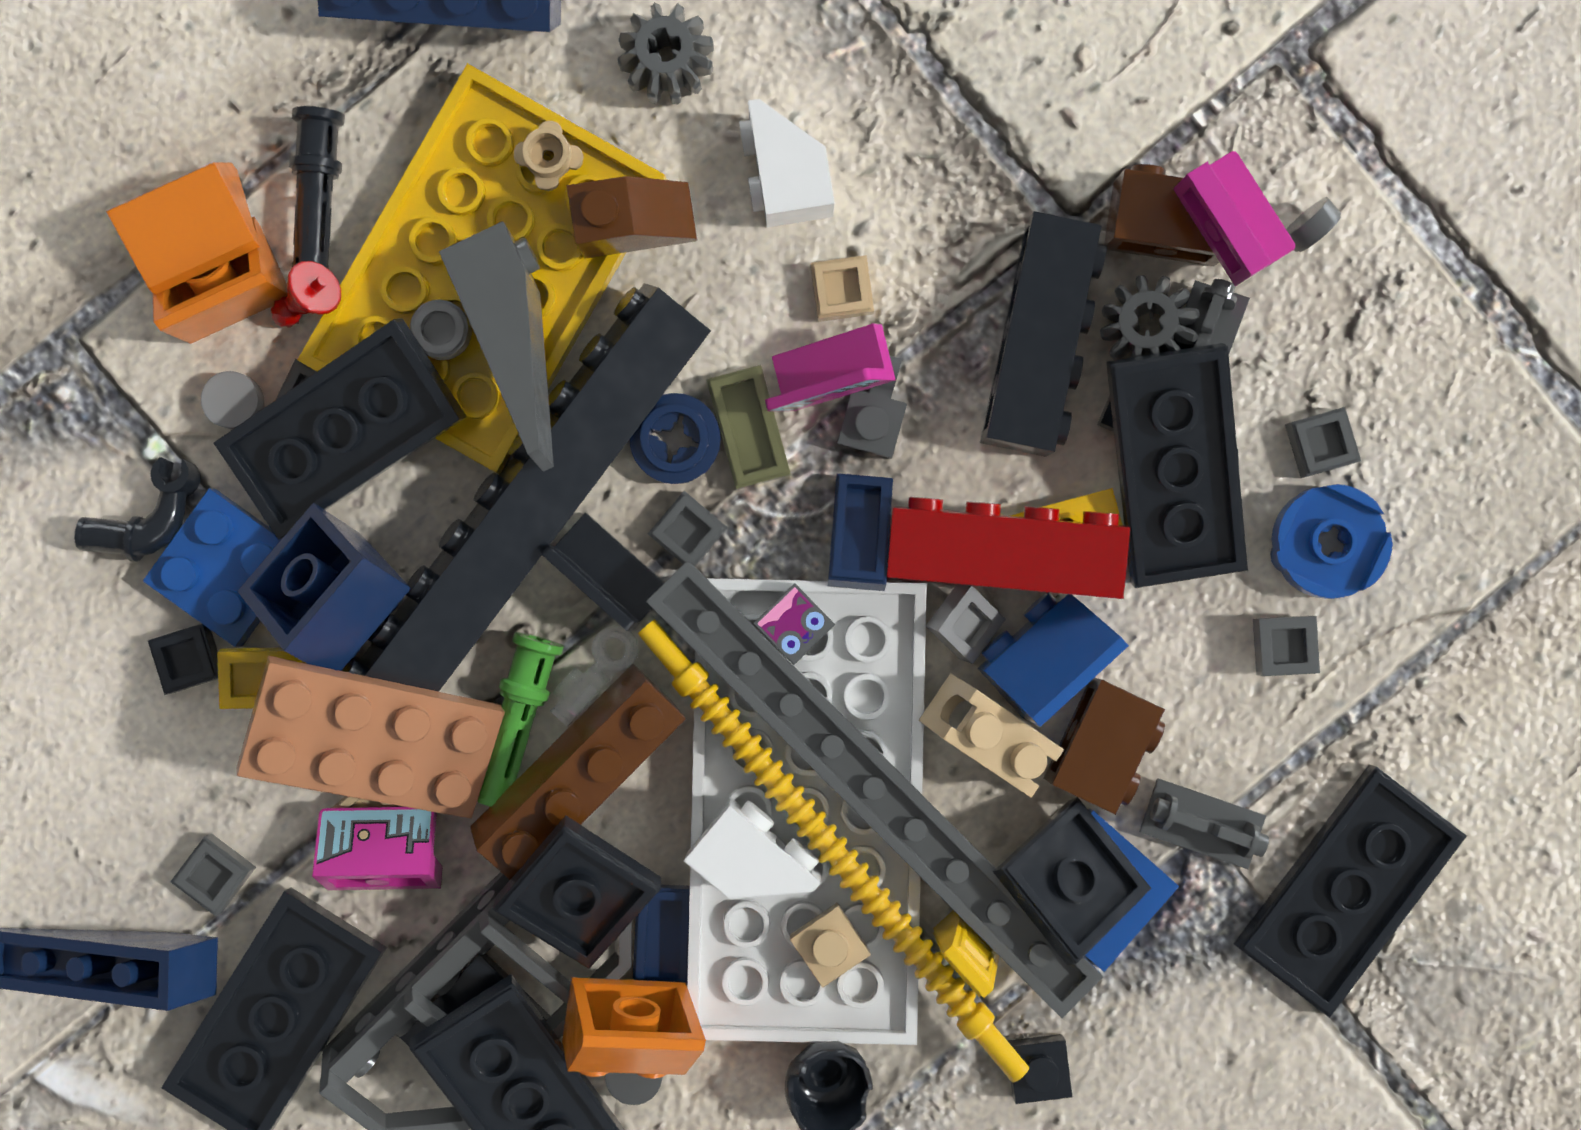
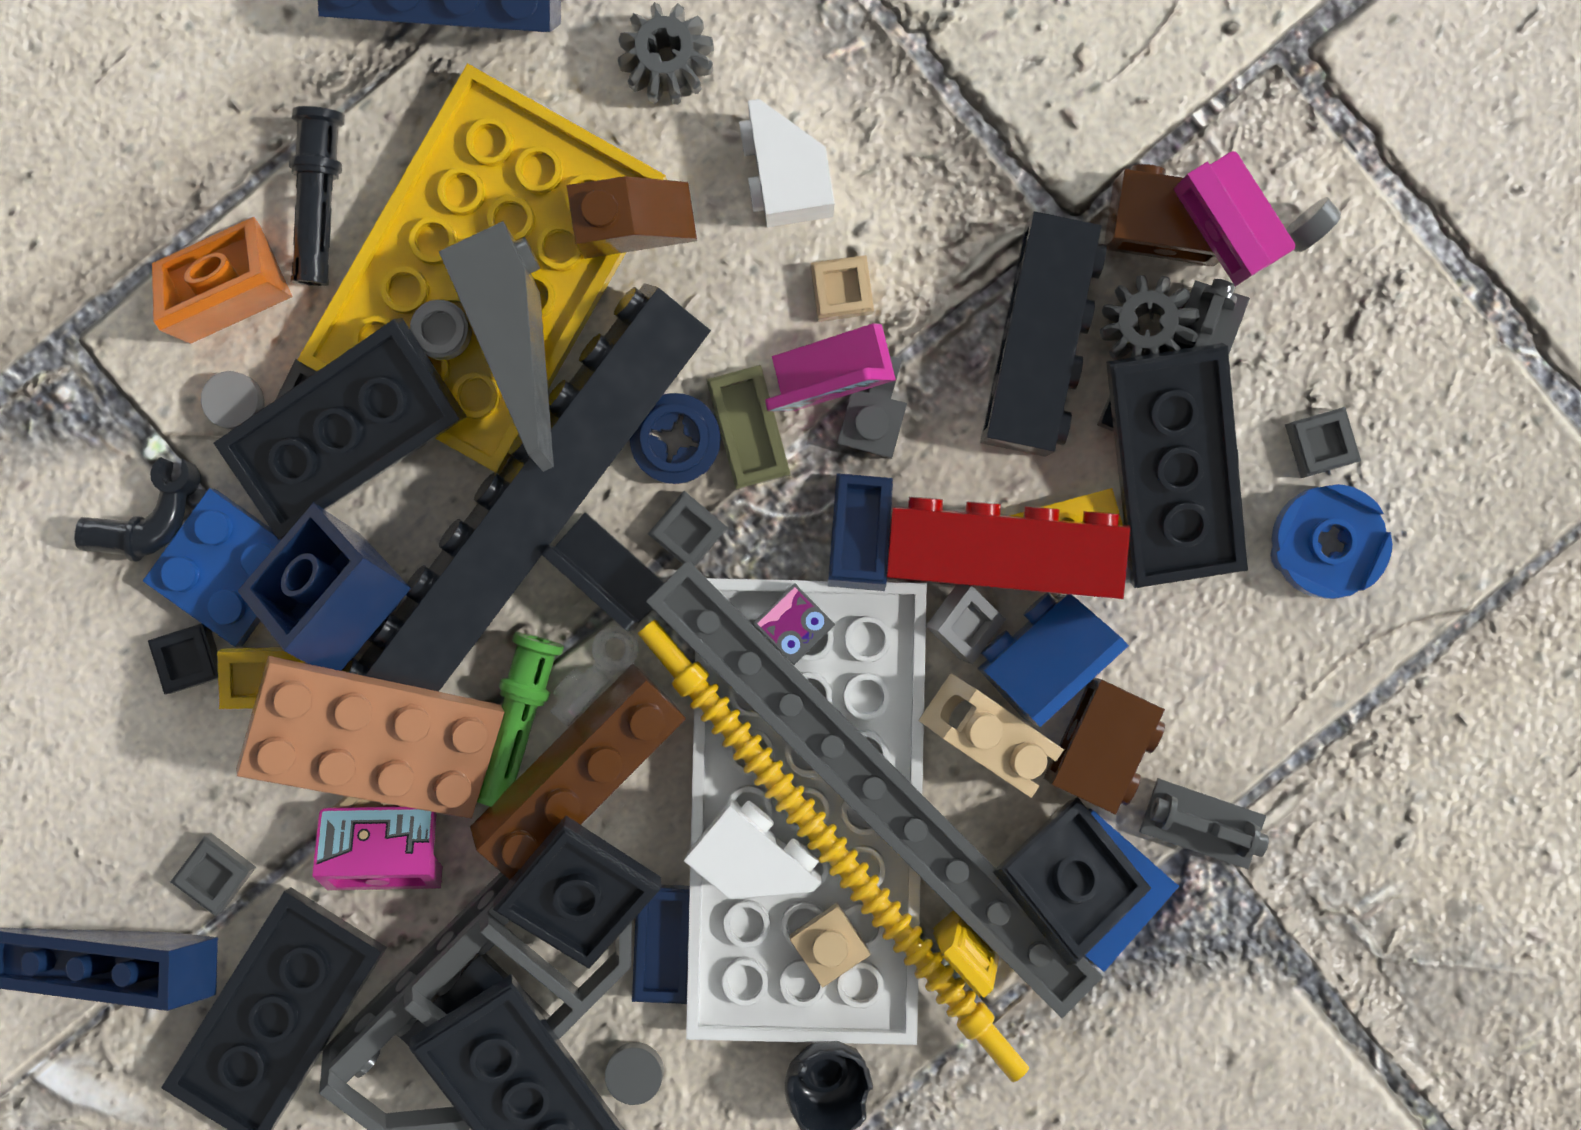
(187, 226): orange slope -> none
(309, 290): piece -> none
(548, 138): tan plate -> none
(631, 1028): orange slope -> none
(1048, 1069): black plate -> none
(1286, 646): dark grey plate -> none
(1350, 890): black tile -> none

